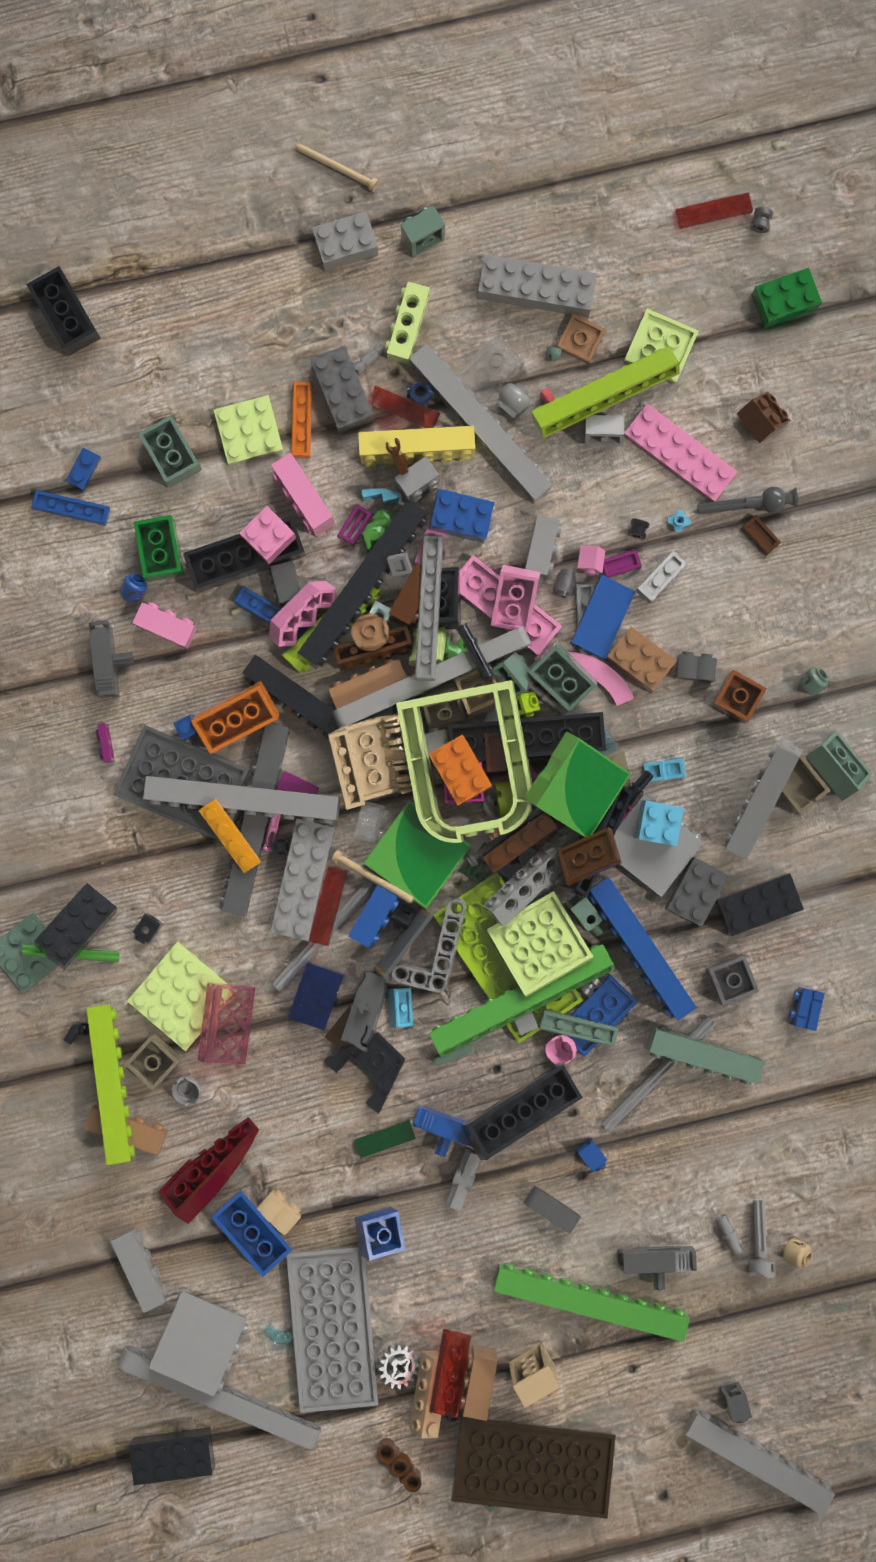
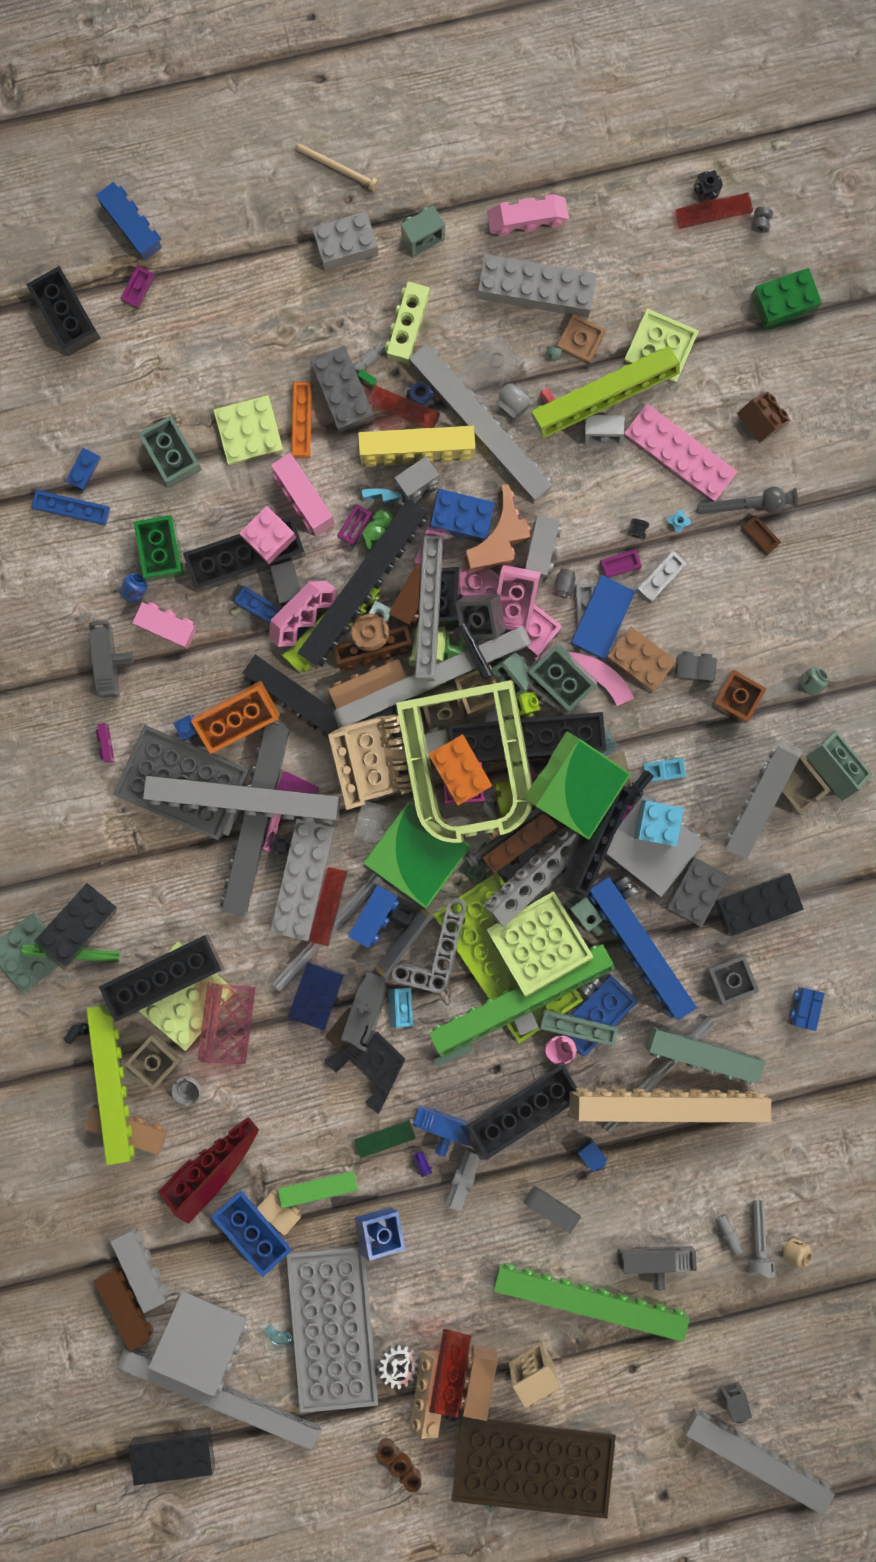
(124, 1308): none -> reddish brown brick
(128, 220): none -> blue brick
(137, 287): none -> magenta plate
(152, 923): black brick -> none
(161, 977): none -> black brick
(229, 835): light orange plate -> none
(317, 1189): none -> bright green tile
(337, 857): tan bar -> none
(367, 379): none -> green tile
(399, 564): light grey plate -> none
(400, 460): reddish brown plate -> none
(422, 1164): none -> dark purple pin
(482, 615): none -> flat silver brick
(495, 752): reddish brown tile -> none
(497, 547): none -> nougat arch
(527, 214): none -> bright pink brick
(589, 856): reddish brown tile -> none
(591, 560): bright pink brick -> none
(625, 882): none -> flat silver wheel
(669, 1106): none -> tan brick
(708, 186): none -> black brick

